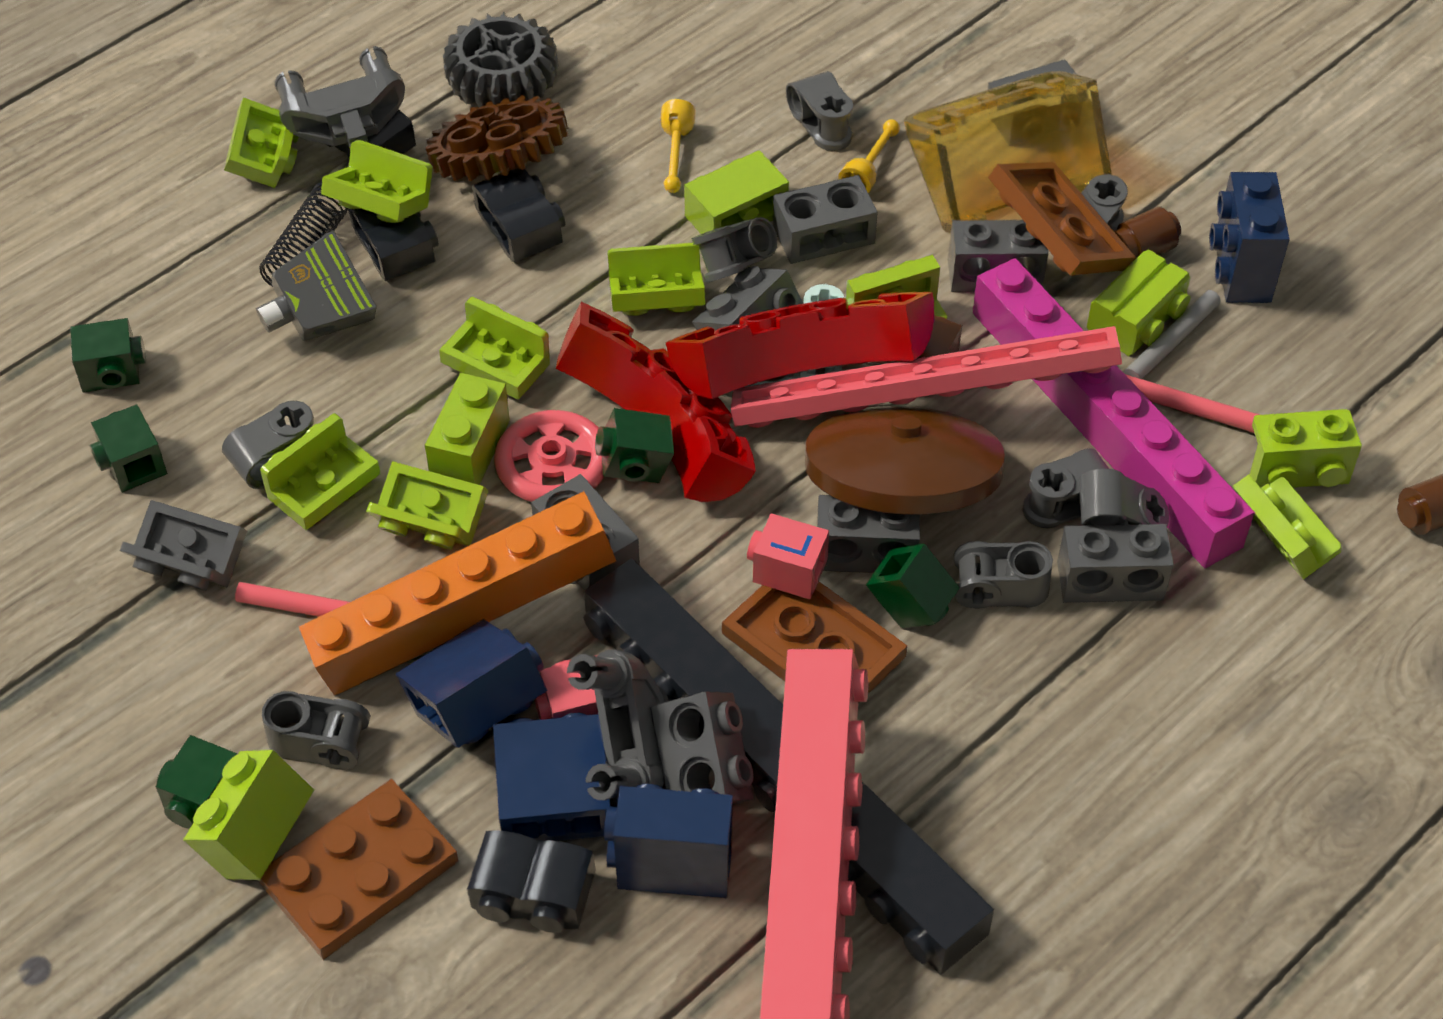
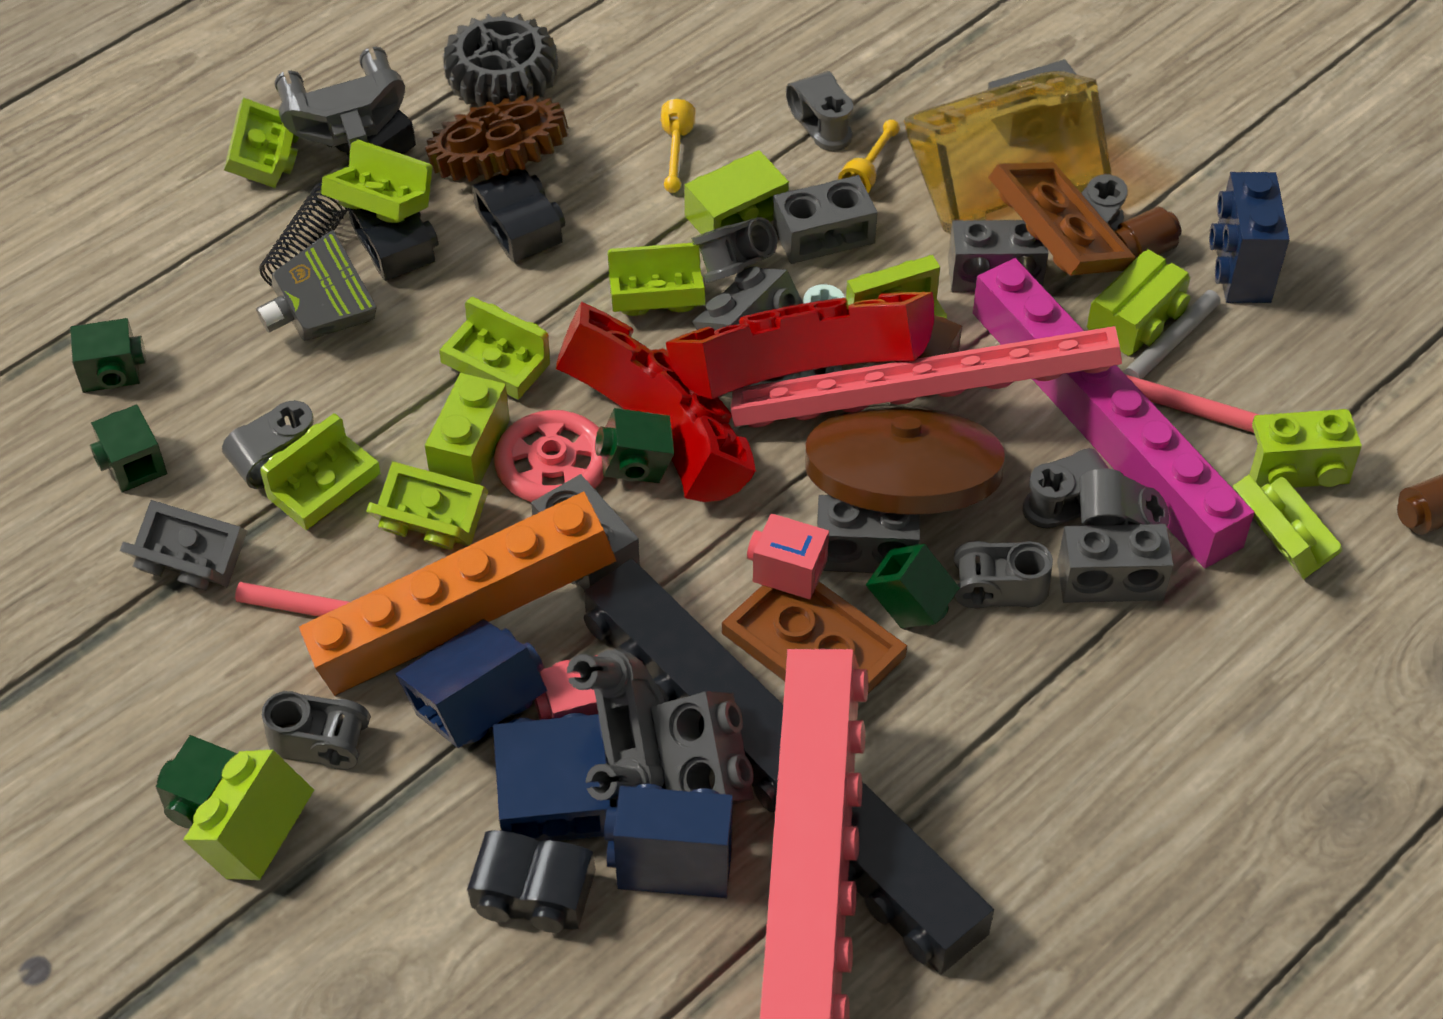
(357, 868): dark orange plate -> none

